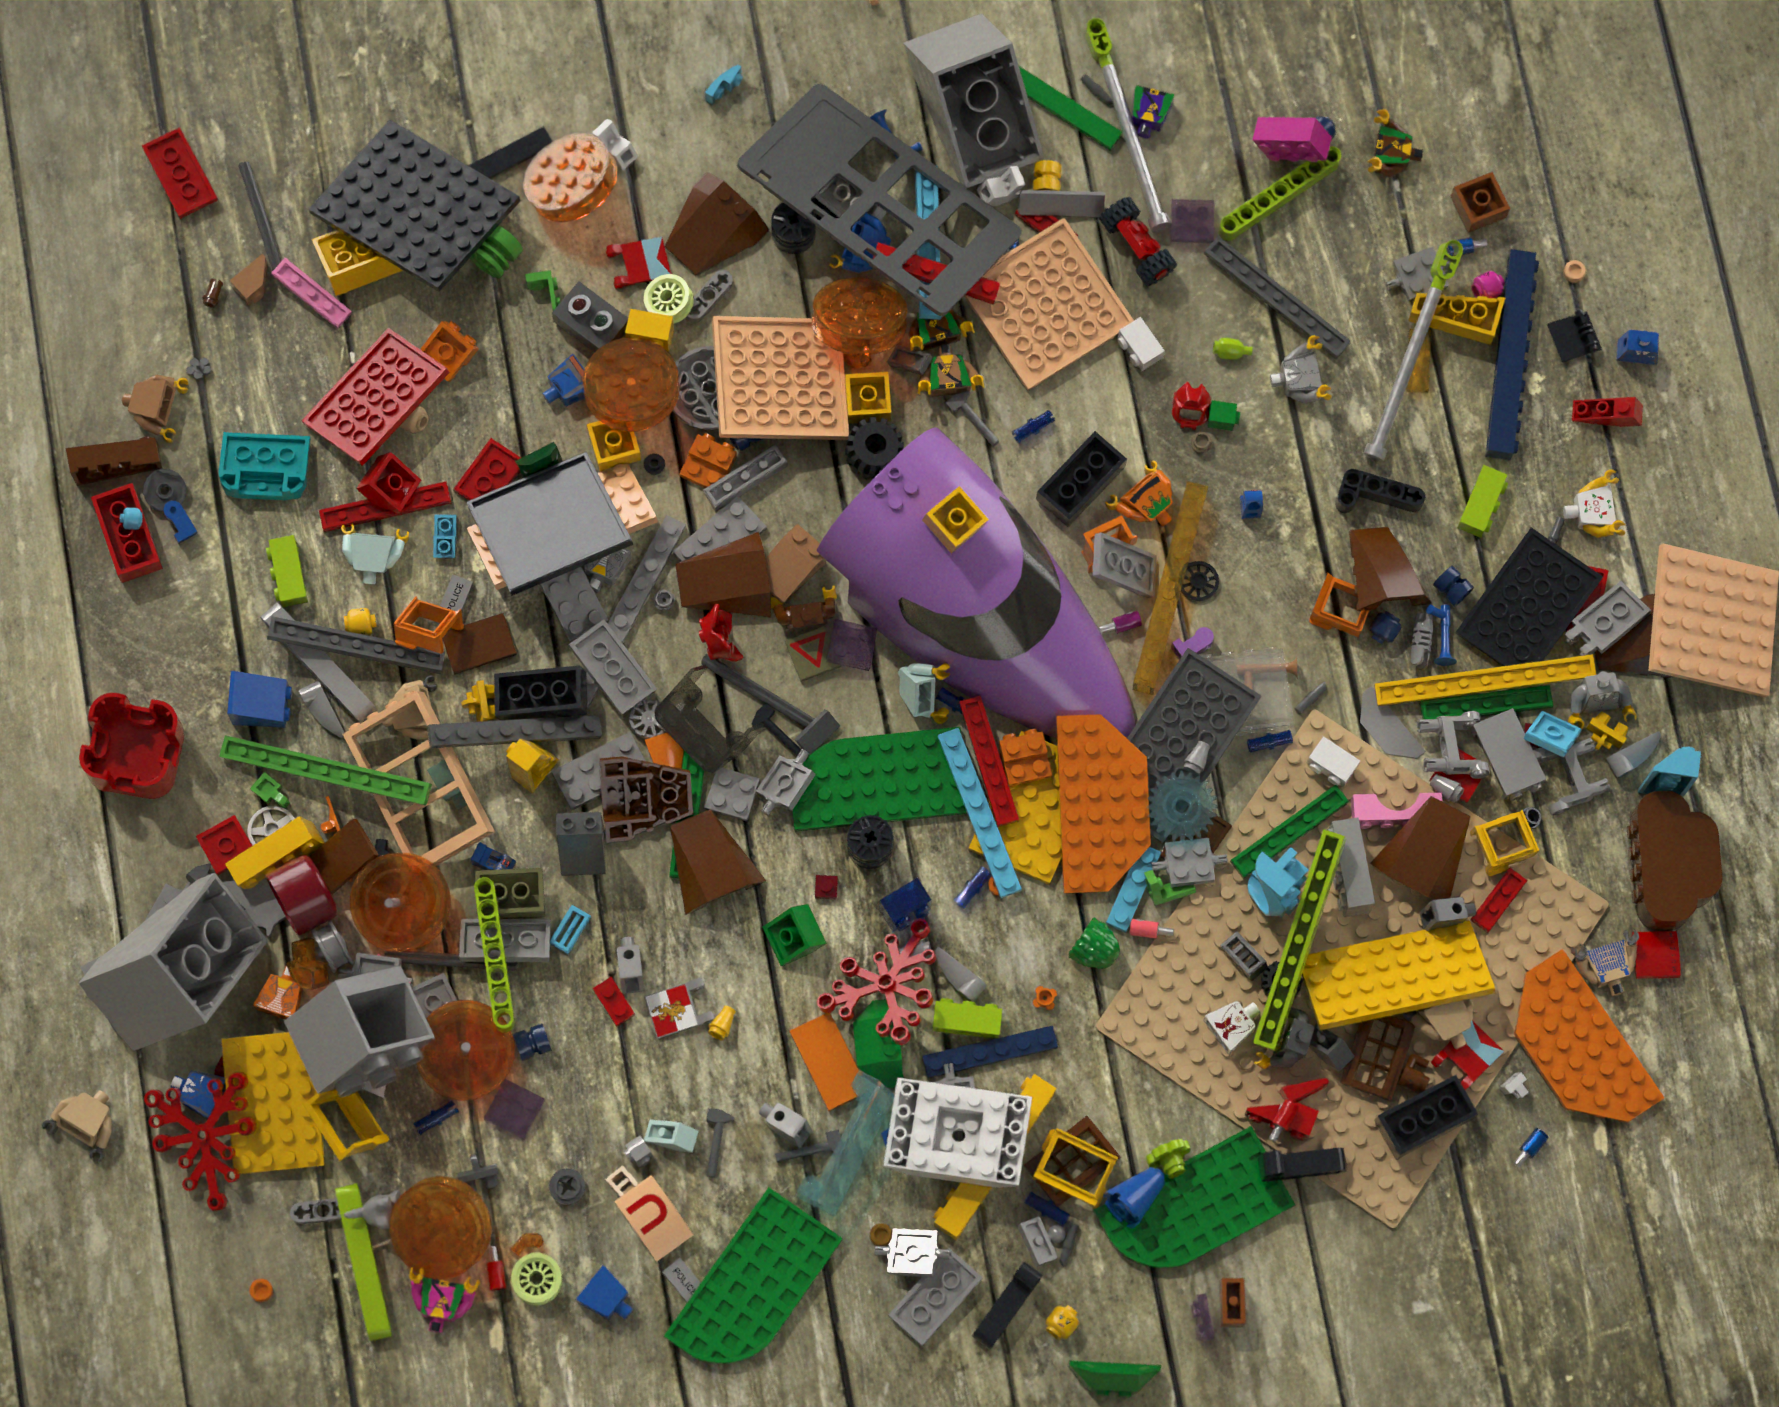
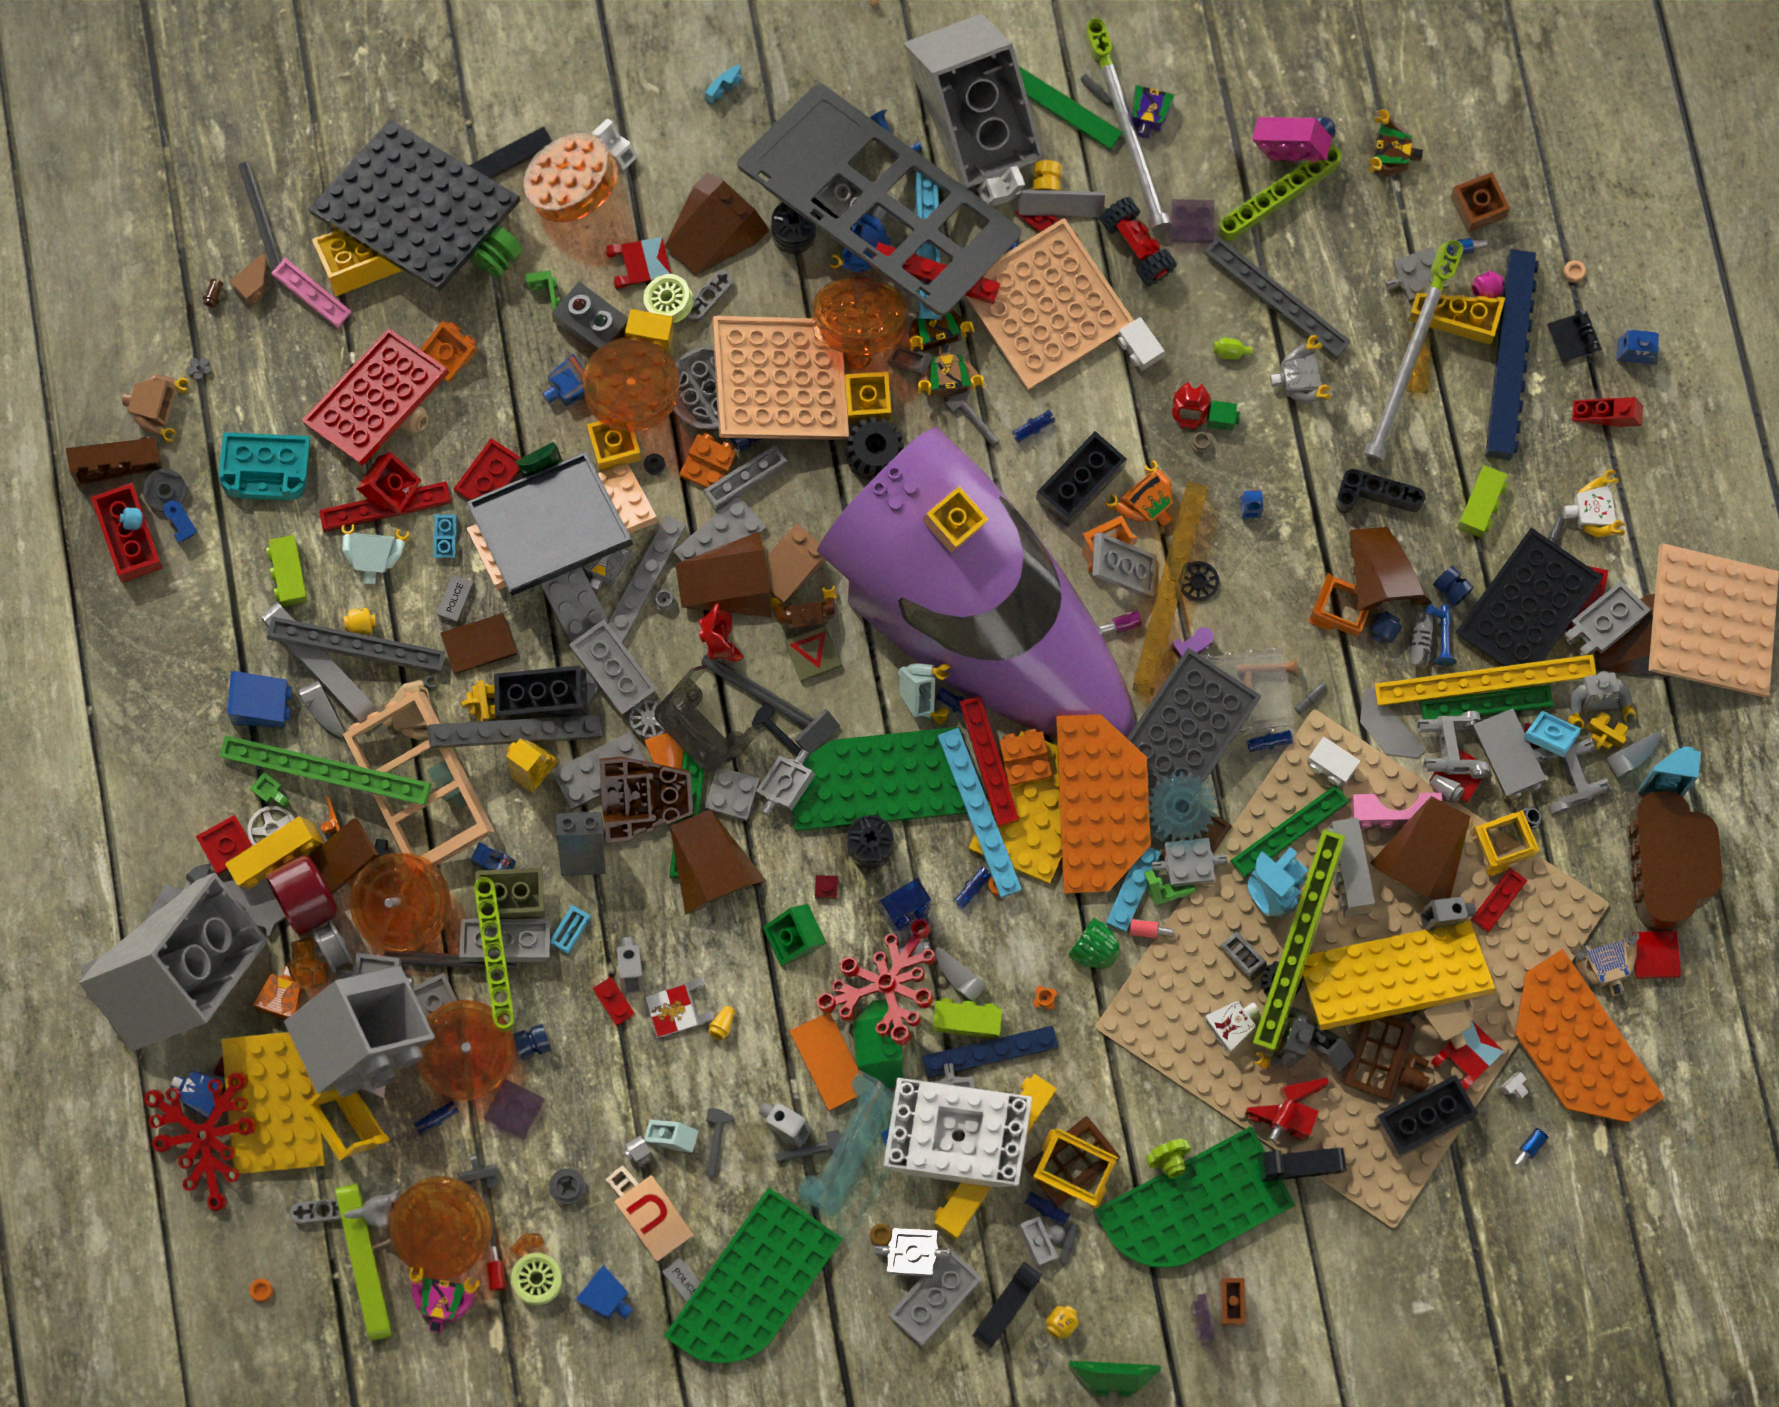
(85, 1119): tan torso -> none
(132, 747): red piece -> none
(179, 173): red plate -> none
(411, 636): orange piece -> none
(851, 645): clear purple plate -> none
(1134, 1196): blue cone -> none
(1197, 758): light grey cone -> none

